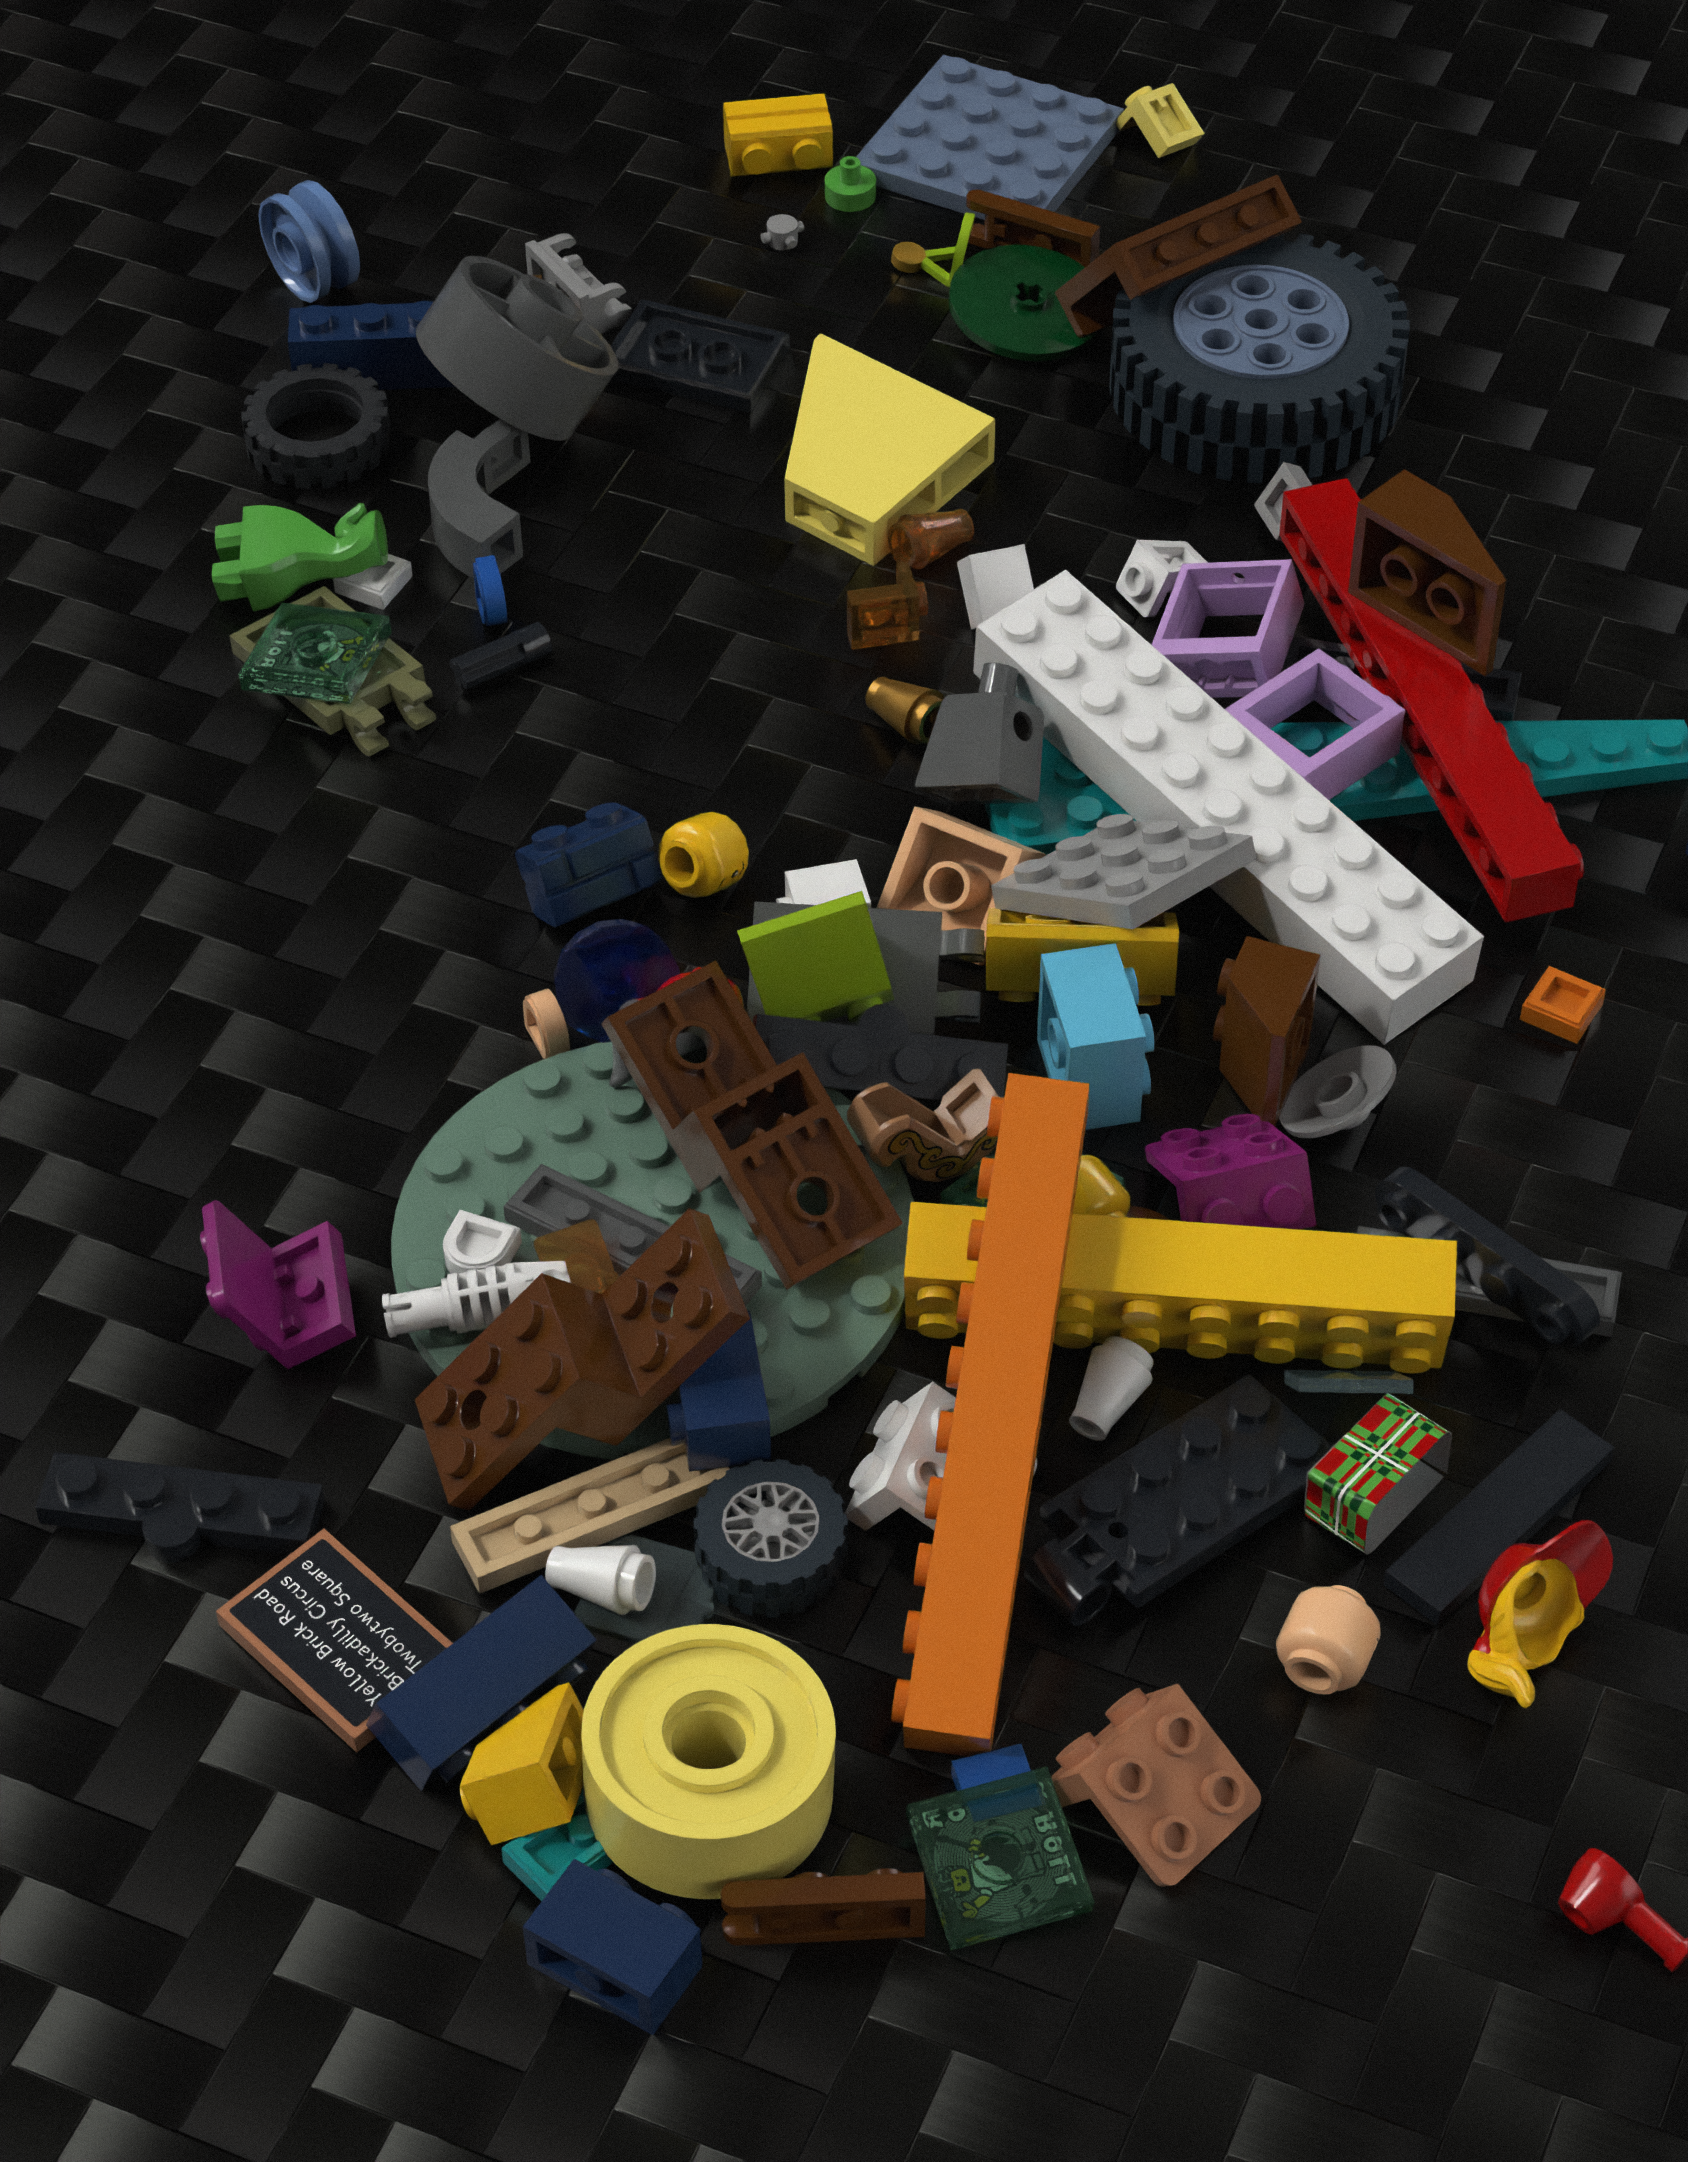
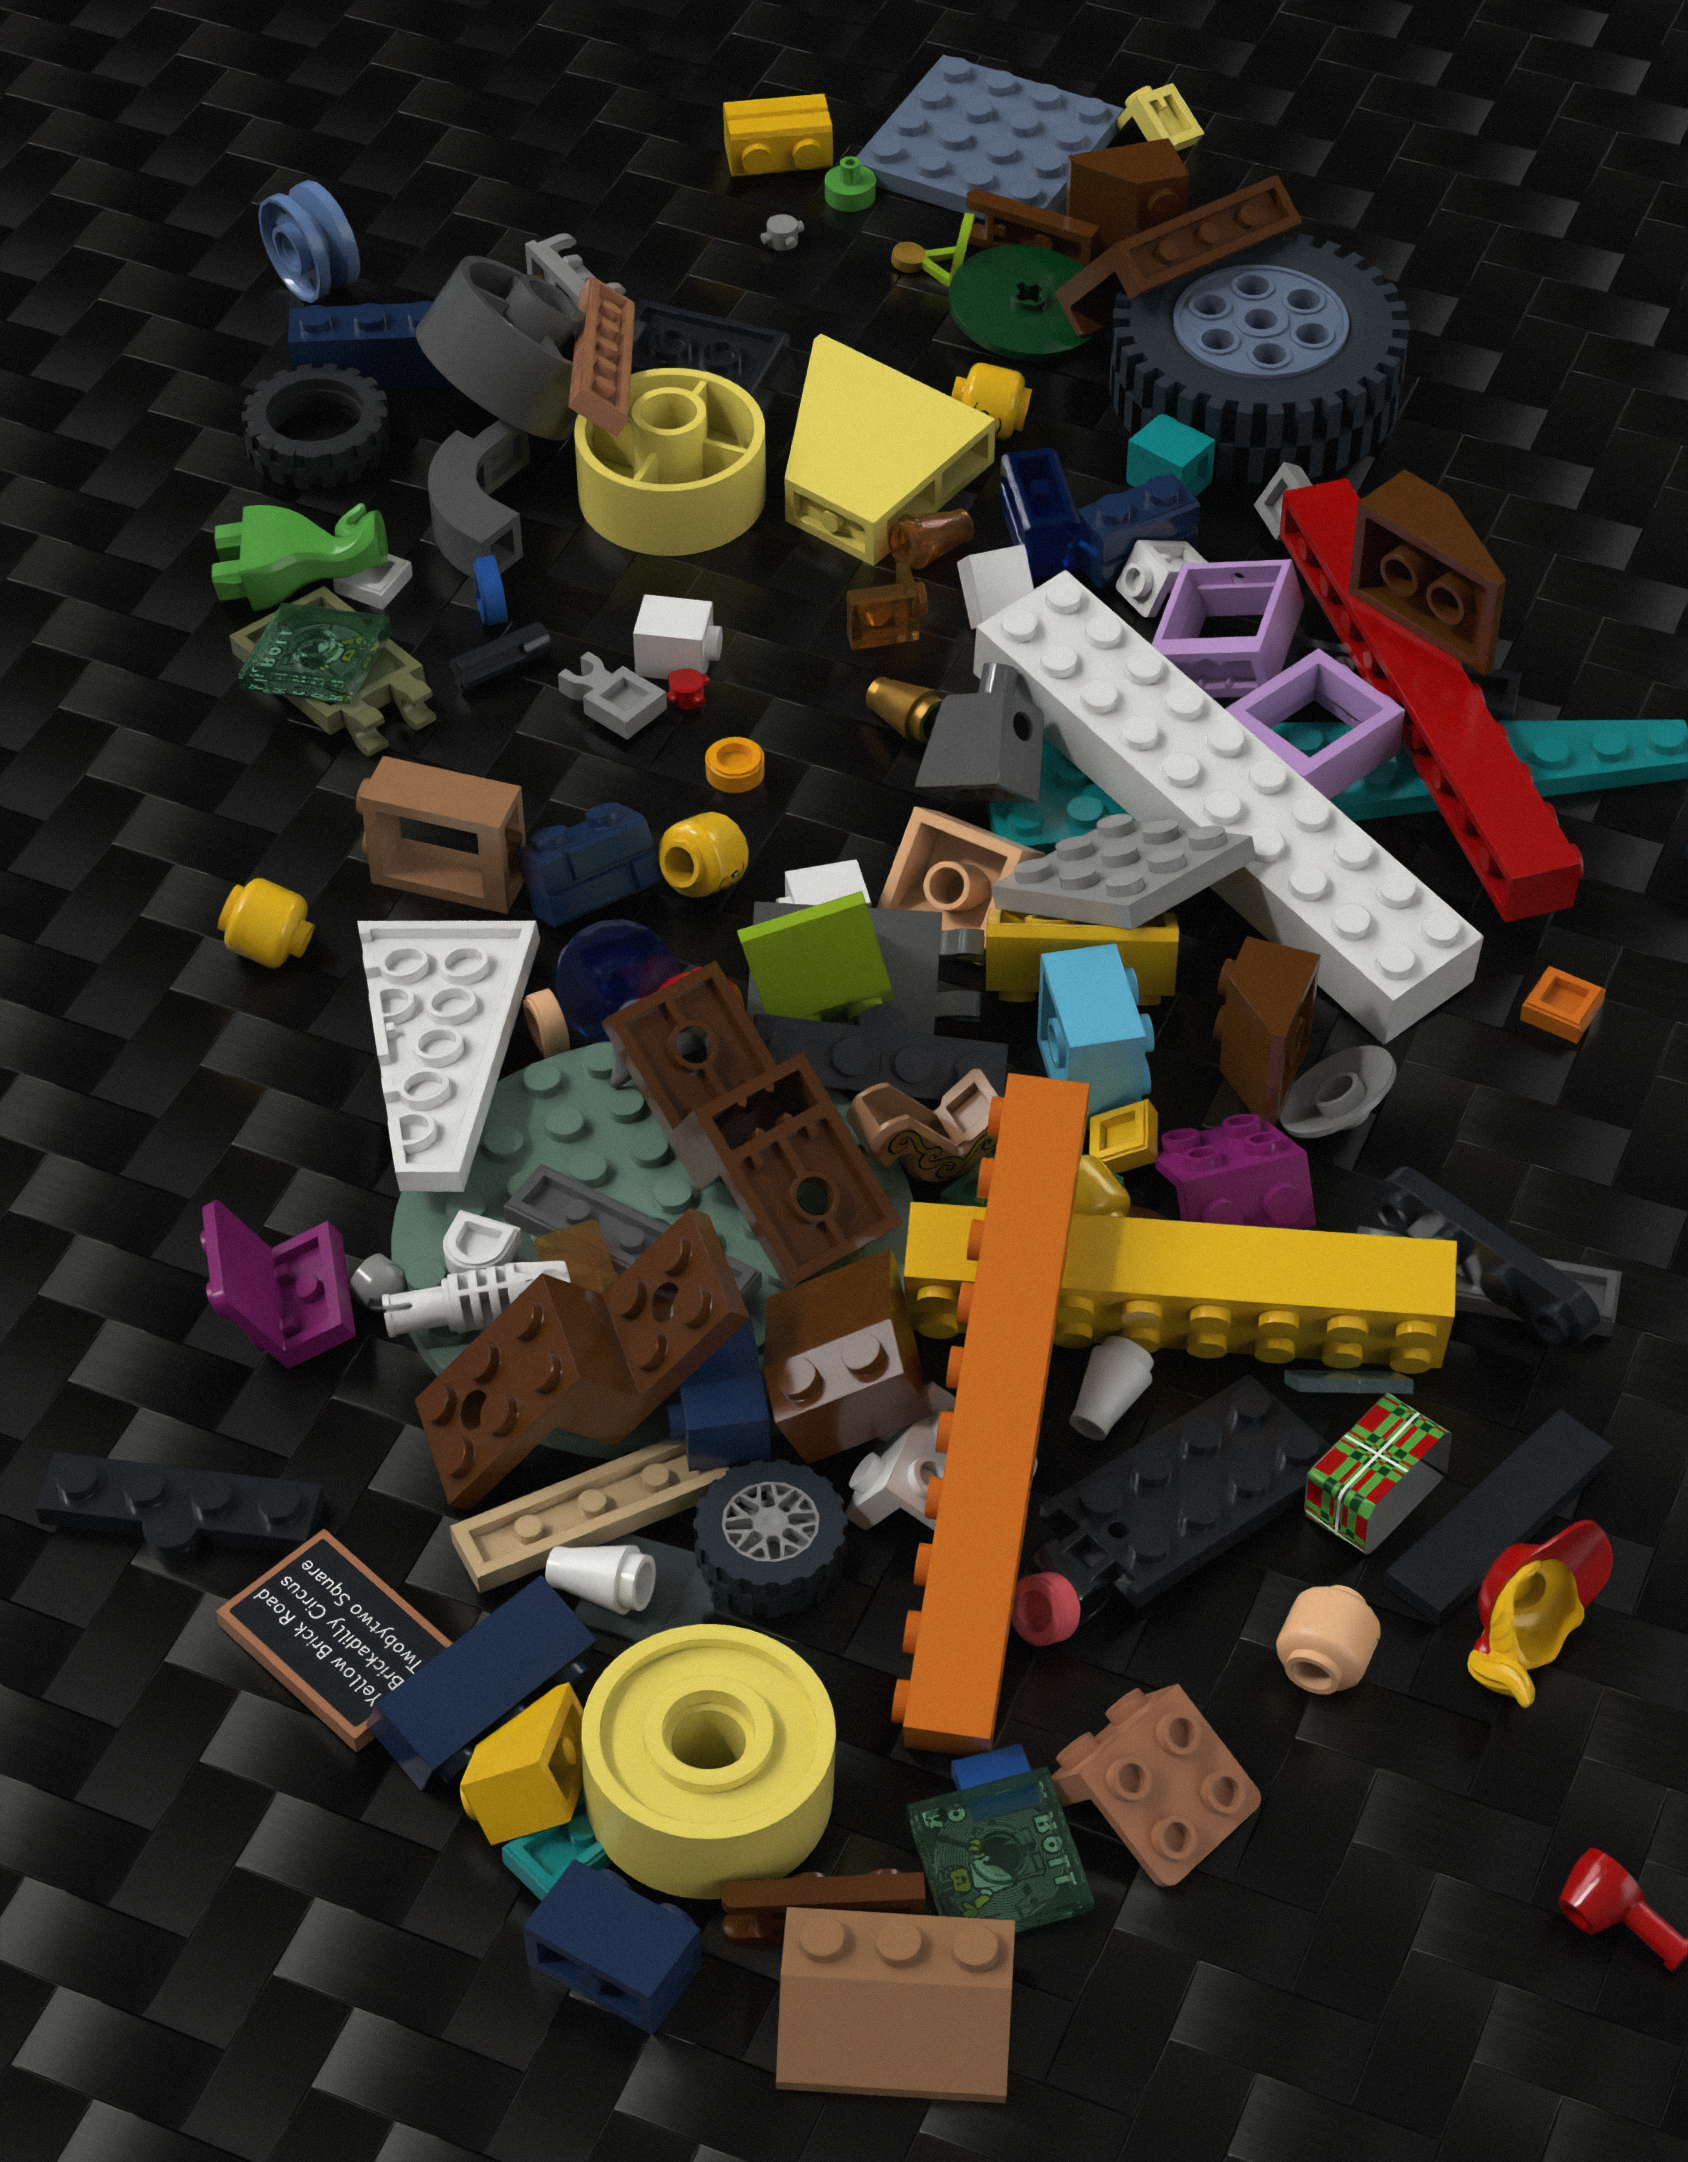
(265, 923): none -> yellow head
(373, 1279): none -> light grey hinge
(441, 1031): none -> white wing
(451, 801): none -> medium nougat window
(603, 357): none -> nougat tile
(615, 700): none -> light grey plate
(675, 636): none -> white brick
(681, 468): none -> light yellow piece
(686, 688): none -> red piece
(735, 765): none -> light orange tile
(843, 1359): none -> reddish brown slope
(895, 2005): none -> medium nougat slope
(996, 393): none -> yellow head
(1040, 510): none -> clear blue brick
(1045, 1608): none -> coral tile
(1113, 524): none -> dark blue brick
(1125, 1136): none -> yellow tile
(1127, 188): none -> reddish brown slope
(1171, 448): none -> teal panel

